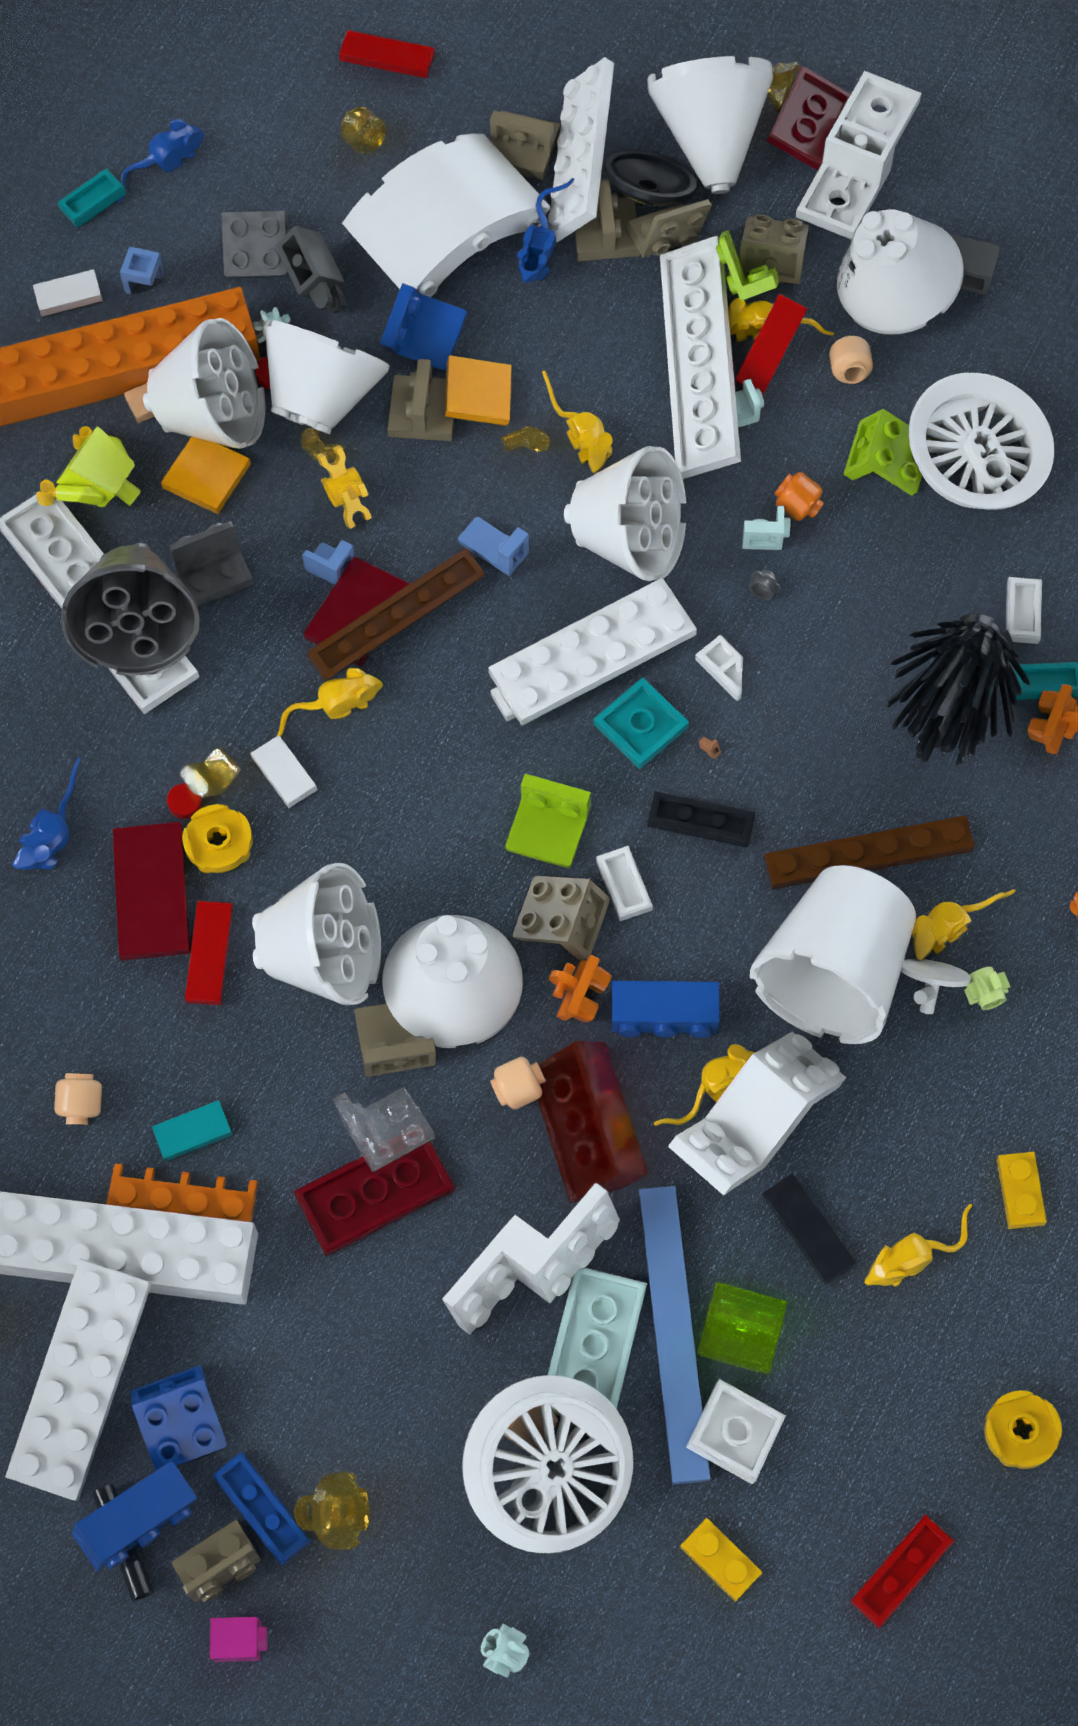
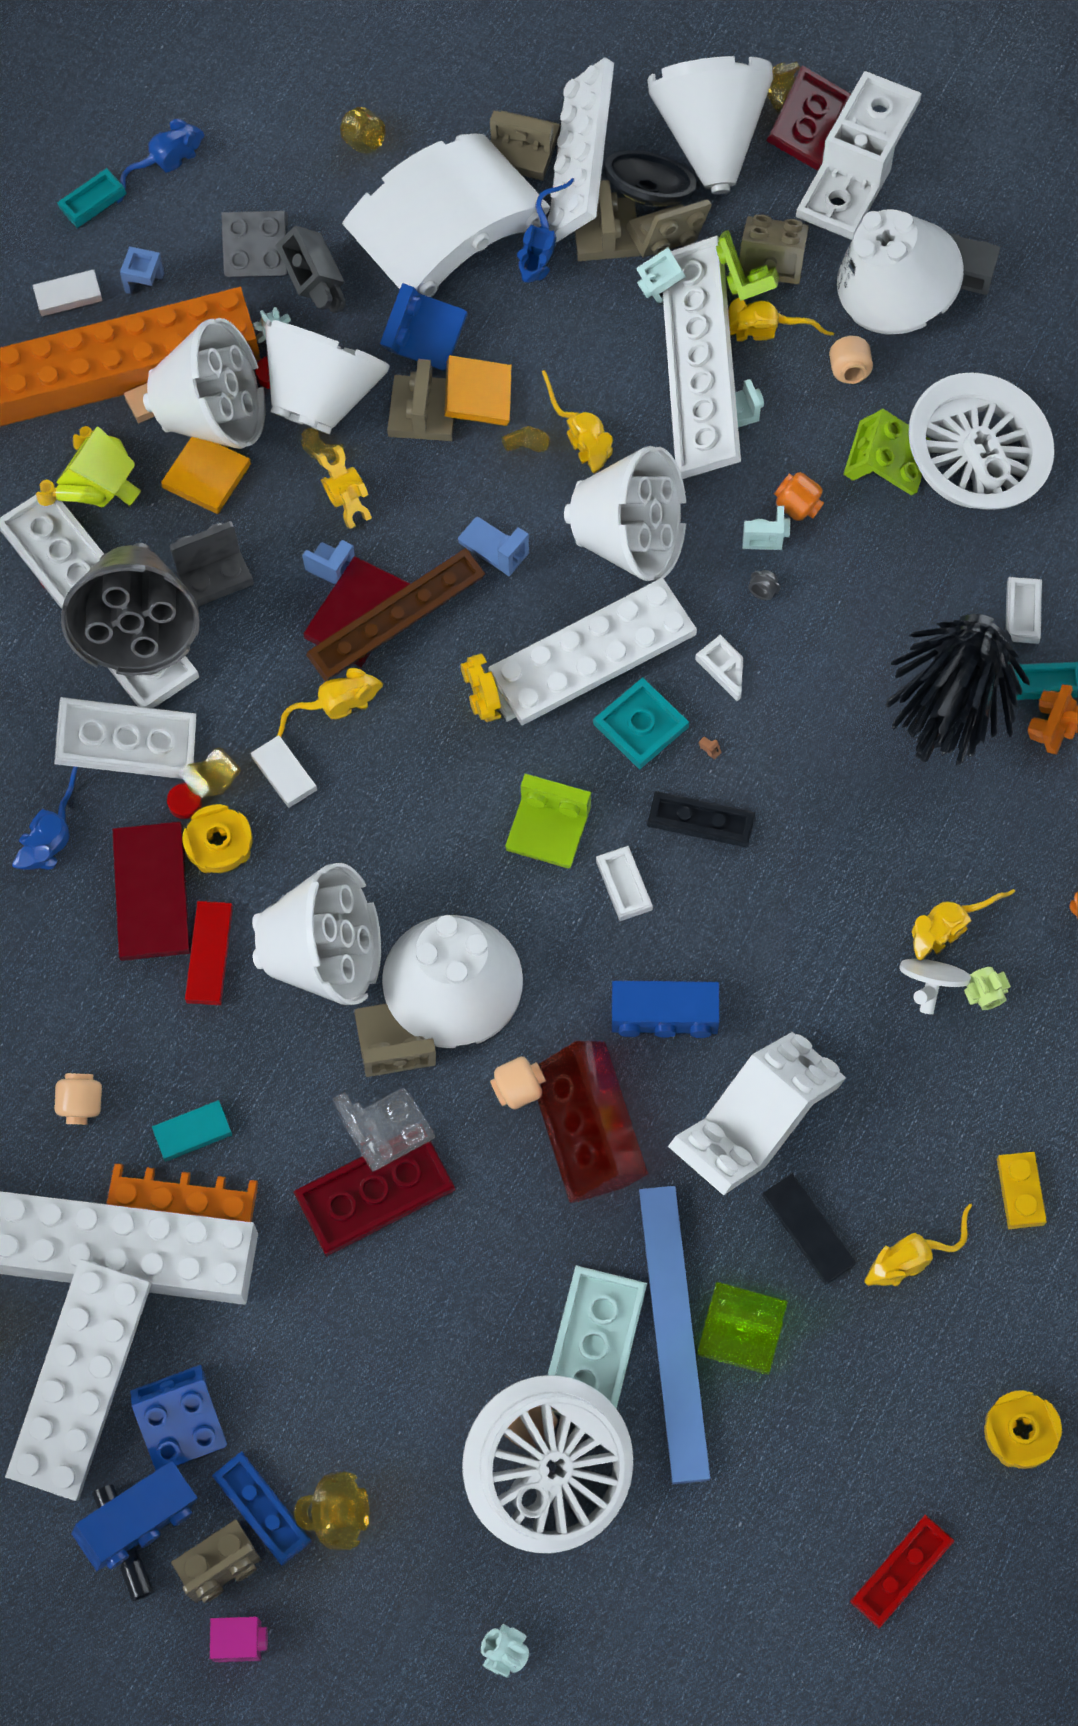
(124, 738): none -> white tile
(387, 54): red tile -> none
(485, 694): none -> yellow plate
(533, 1259): white bracket -> none
(563, 913): dark tan bracket -> none
(586, 976): orange hips -> none
(659, 274): none -> light aqua bracket
(715, 1079): yellow animal -> none
(721, 1559): yellow plate -> none
(736, 1431): white plate -> none
(771, 343): red tile -> none
(838, 956): white cone -> none
(870, 851): reddish brown plate -> none

